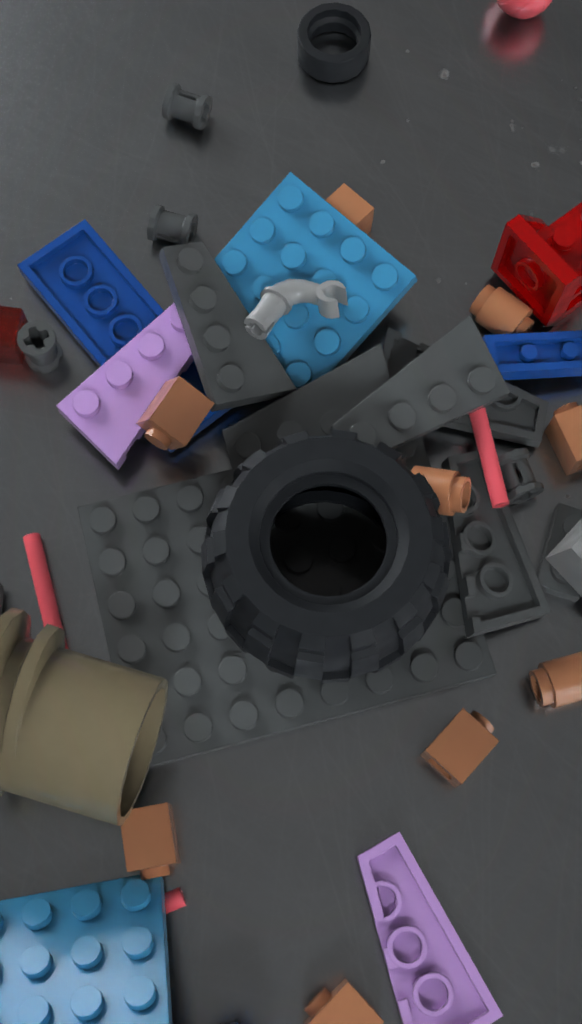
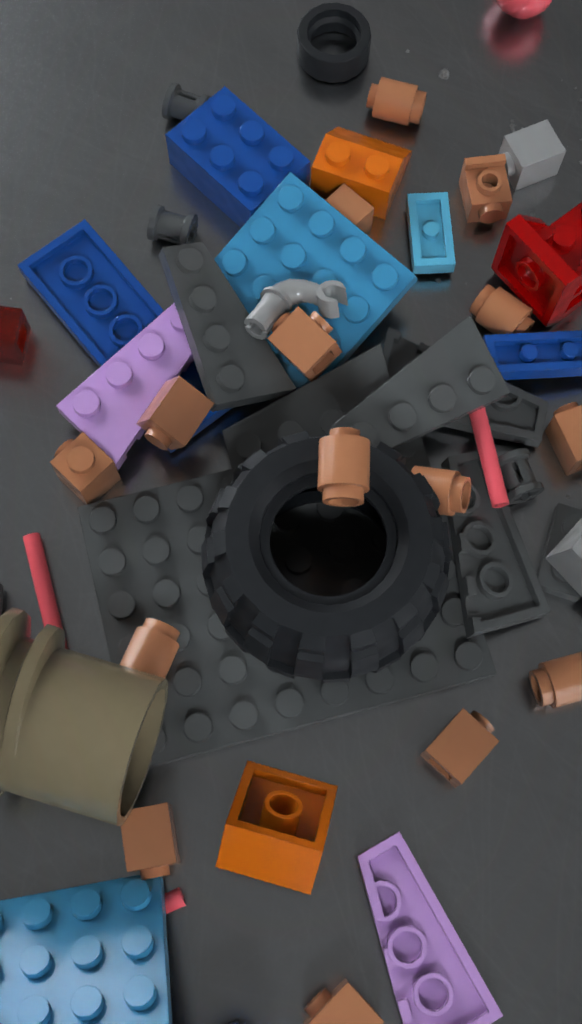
(37, 334): dark grey bush -> none
(85, 468): none -> nougat brick
(152, 648): none -> nougat brick
(233, 155): none -> blue brick
(277, 827): none -> orange slope
(305, 342): none -> nougat brick
(343, 467): none -> nougat brick
(363, 164): none -> orange slope
(396, 101): none -> nougat brick
(430, 233): none -> medium azure plate
(485, 189): none -> nougat brick
(532, 154): none -> light grey brick

